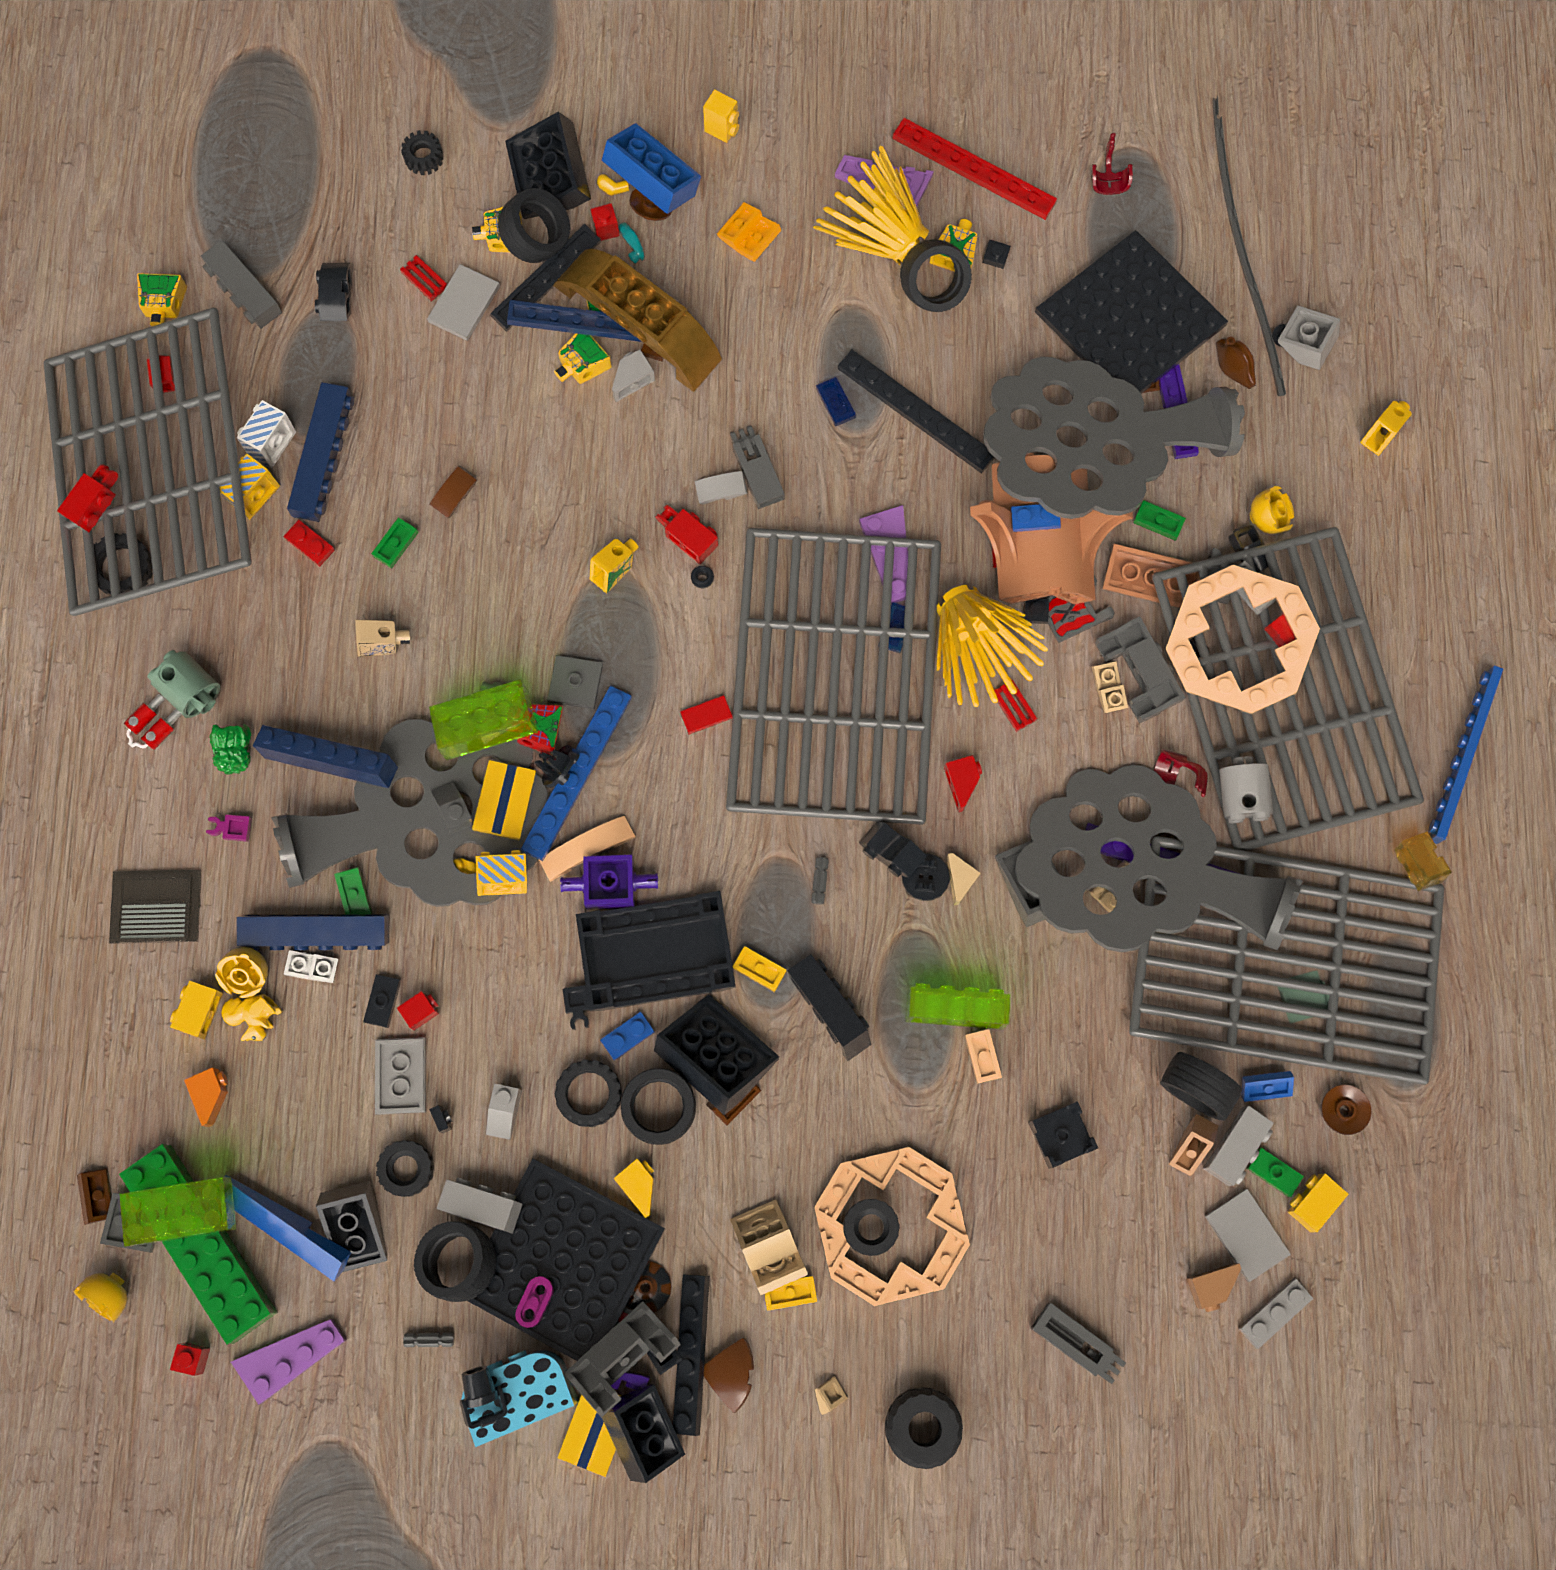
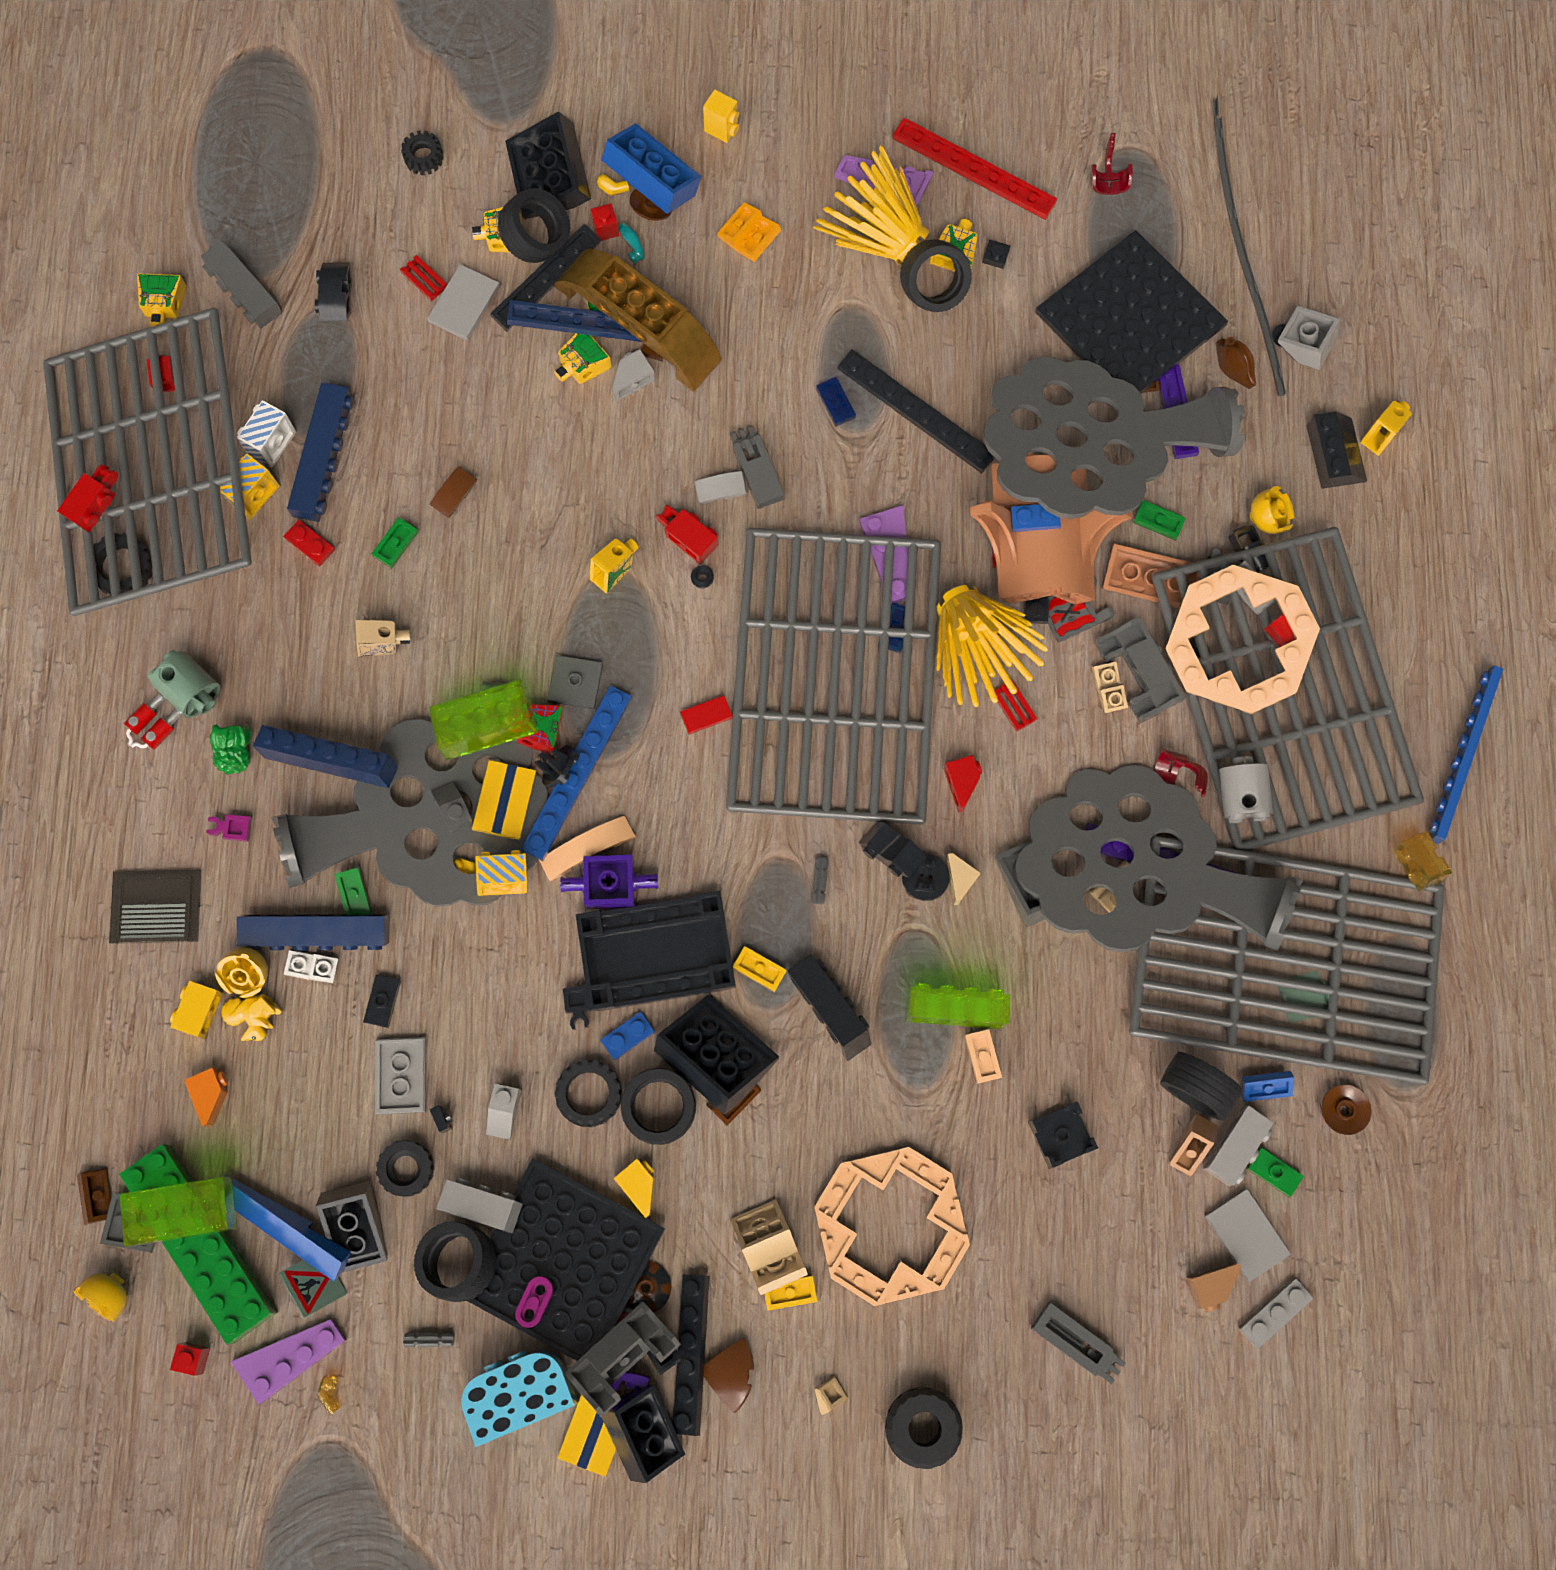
(310, 1287): none -> sand green piece
(326, 1393): none -> clear yellow arm
(418, 1010): red brick -> none
(478, 1392): black piece -> none
(890, 1222): black tyre -> none
(1317, 1202): yellow brick -> none
(1335, 450): none -> black slope

